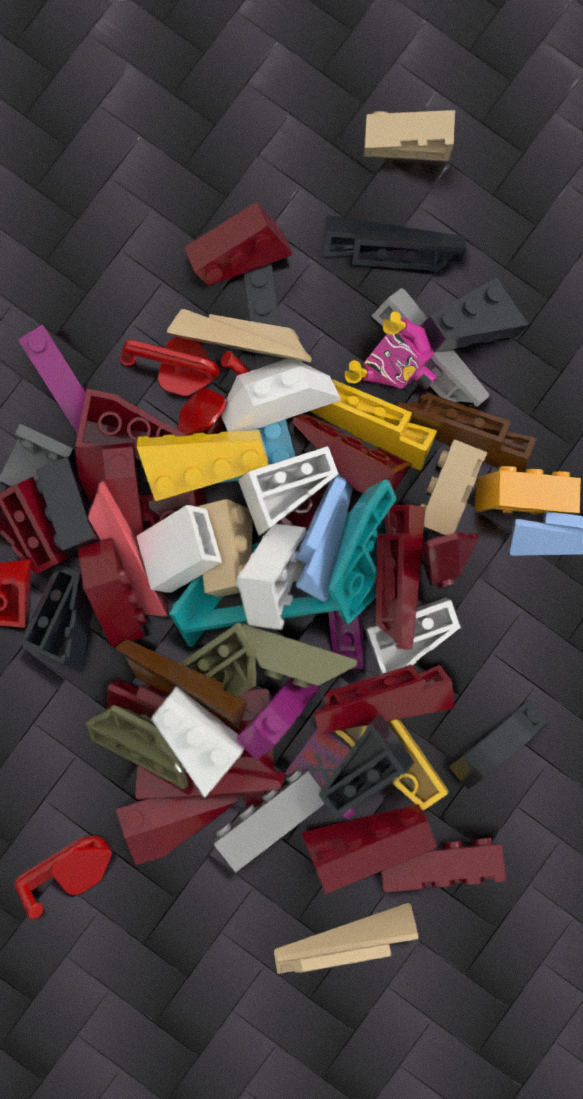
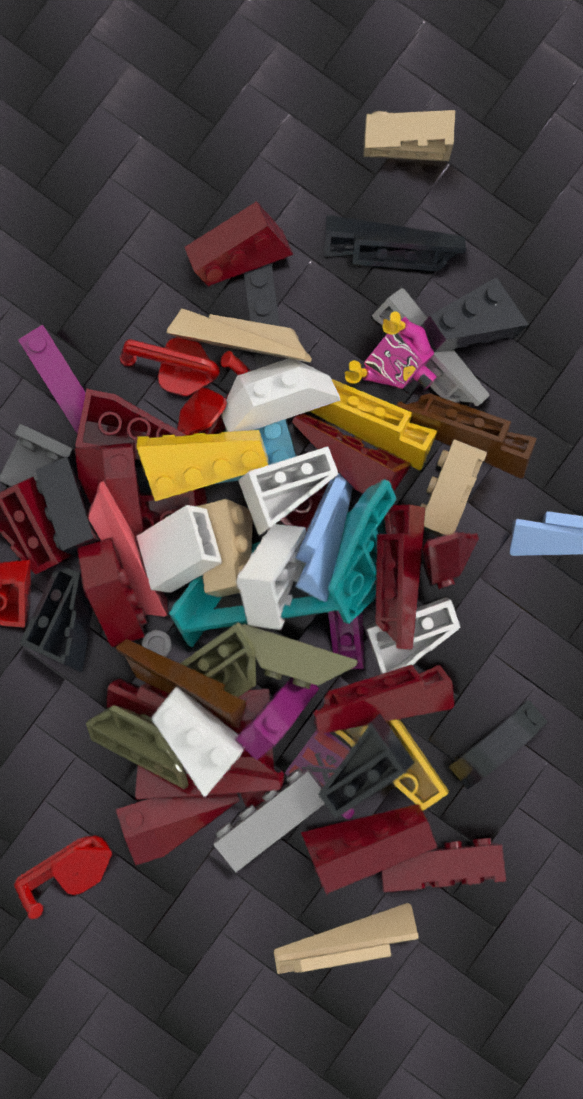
(158, 642): none -> light grey tile
(528, 492): light orange wedge -> none

